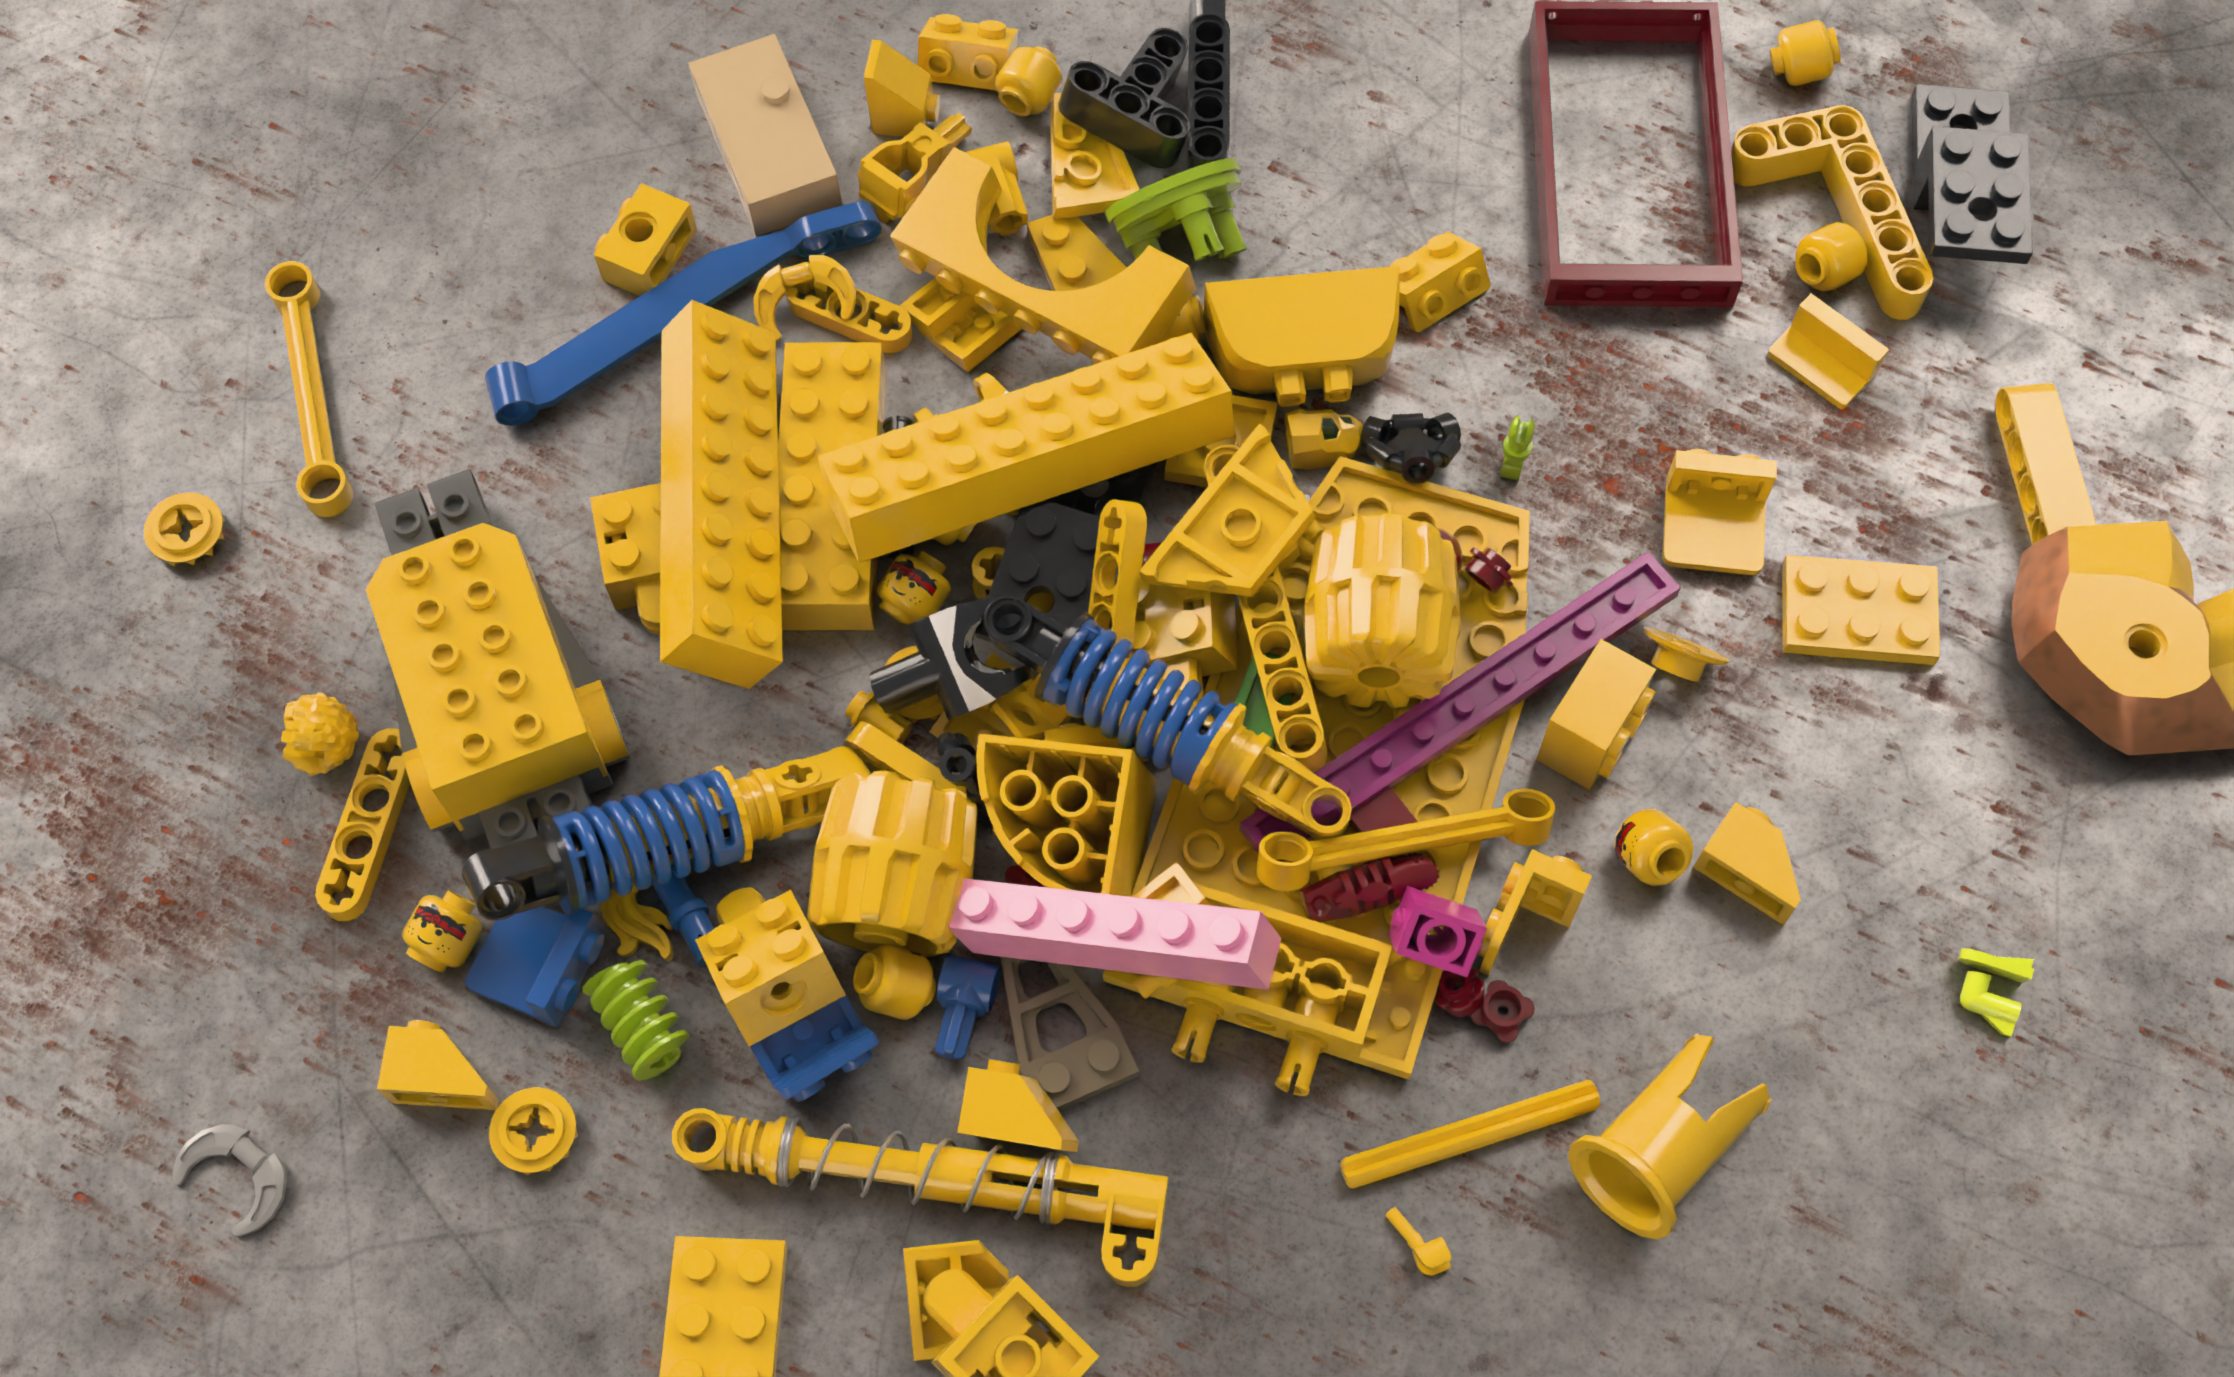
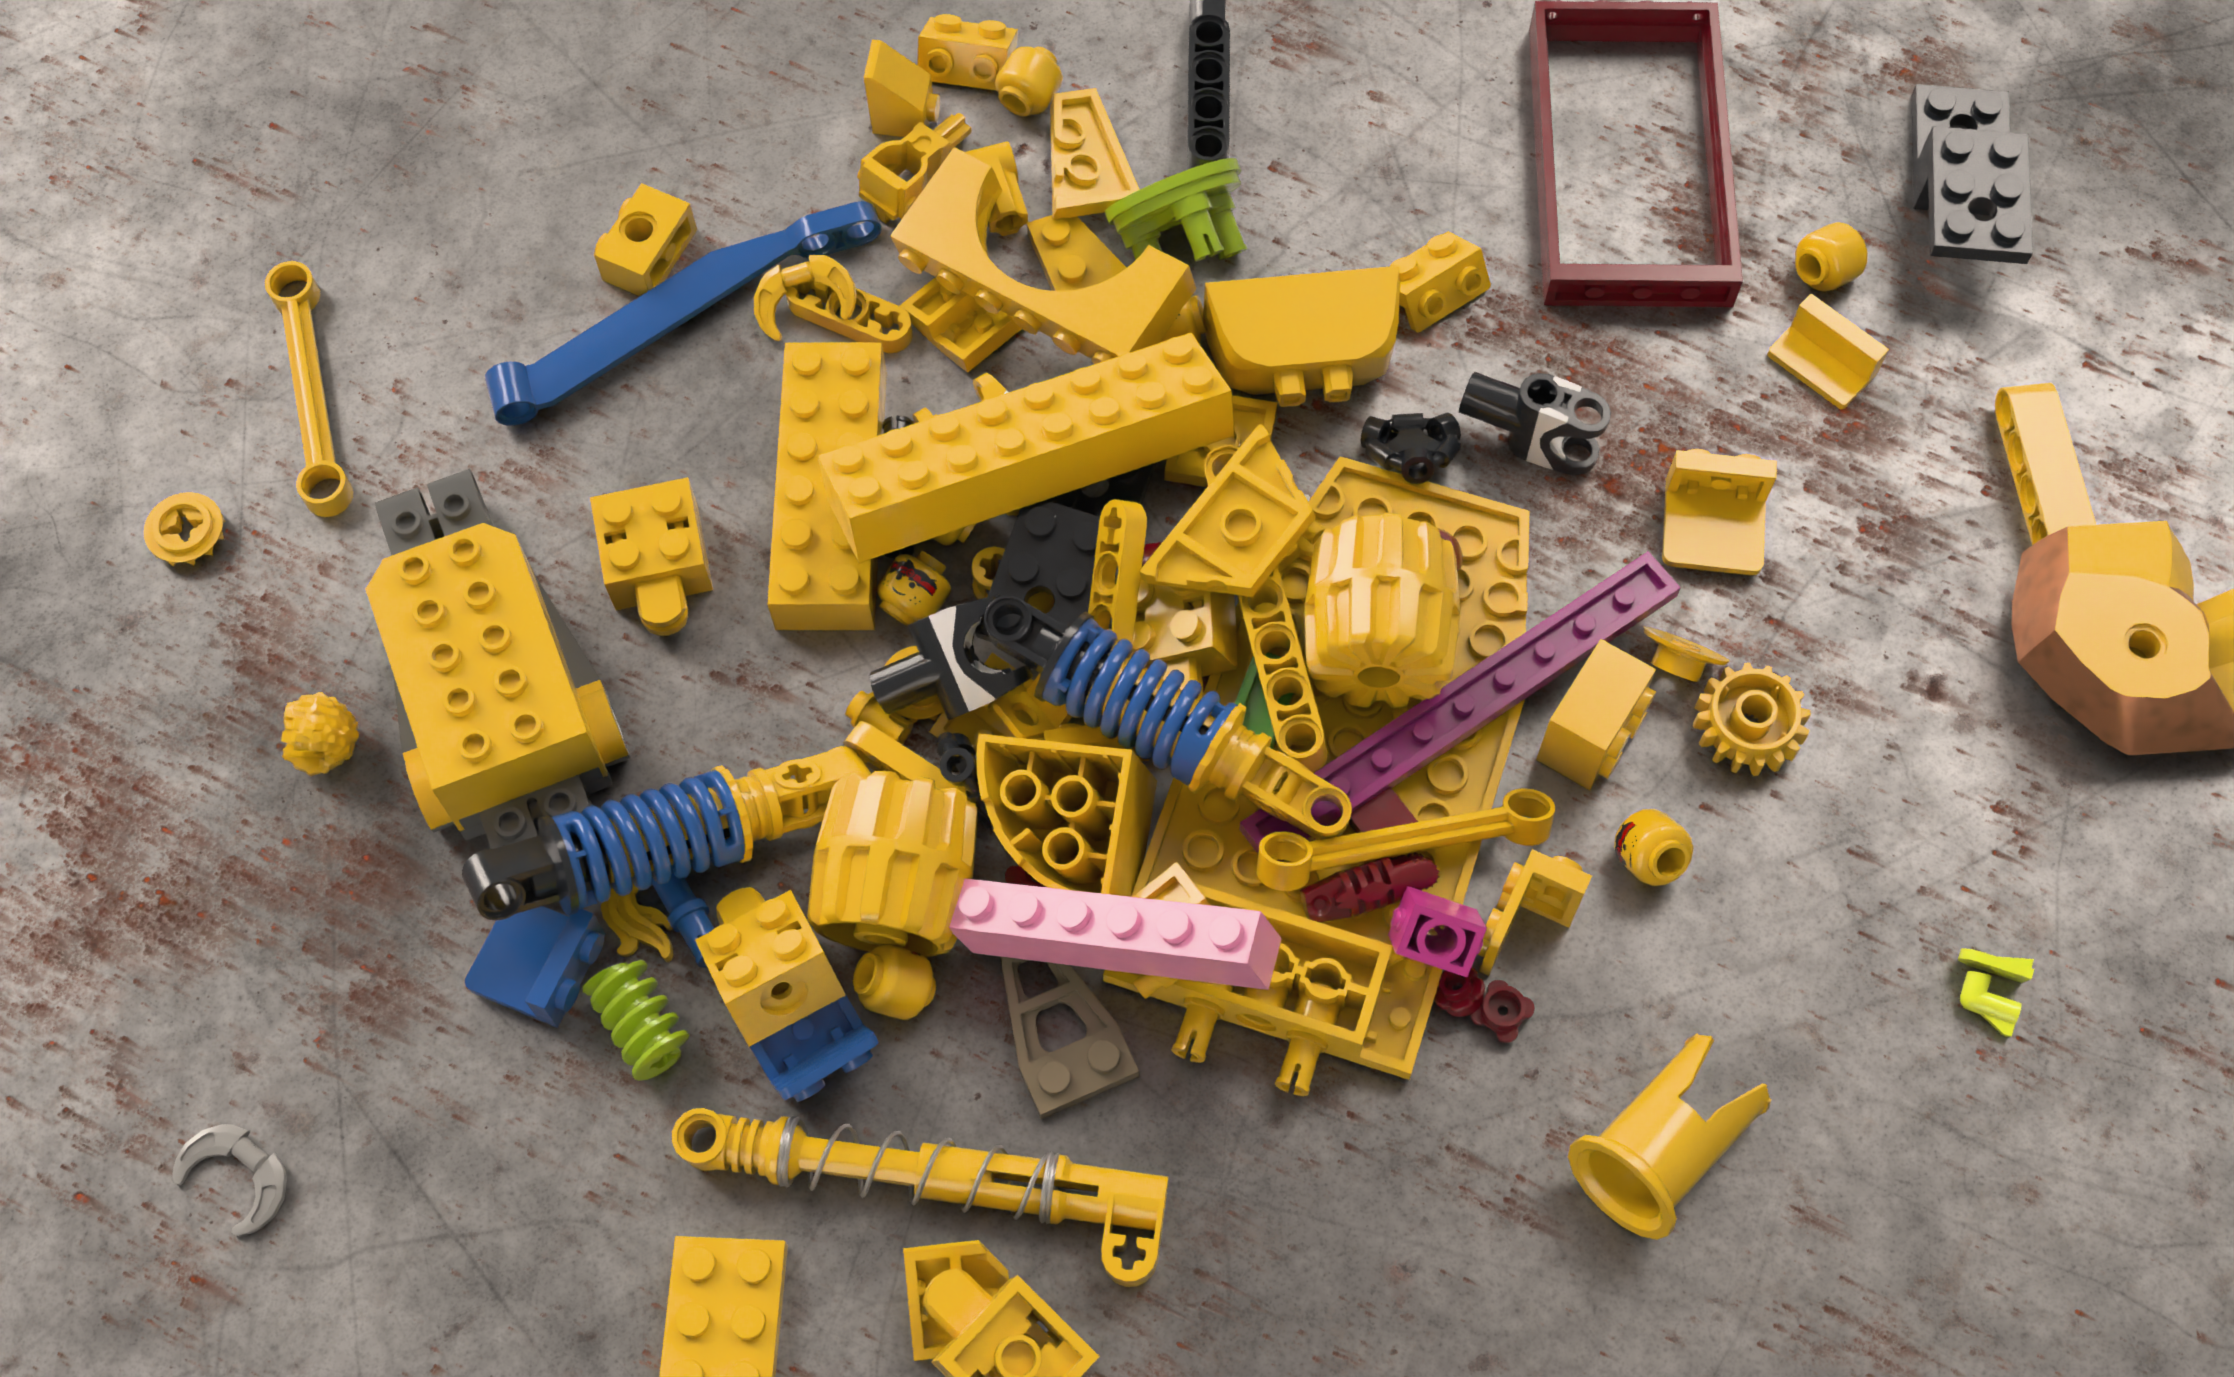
(359, 822): yellow beam -> none
(430, 1070): yellow slope -> none
(442, 931): yellow head -> none
(519, 1112): yellow gear -> none
(719, 498): yellow brick -> none
(765, 134): tan brick -> none
(966, 992): blue axle -> none
(1012, 1109): yellow slope -> none
(1131, 107): black beam -> none
(1320, 437): yellow rock -> none
(1429, 1256): yellow hand -> none
(1470, 1134): yellow axle -> none
(1489, 570): dark red plate -> none
(1517, 447): lime piece -> none
(1539, 418): none -> black connector
(1743, 741): none -> yellow gear
(1752, 862): yellow slope -> none
(1805, 53): yellow head -> none
(1860, 185): yellow beam -> none
(1860, 609): yellow plate -> none

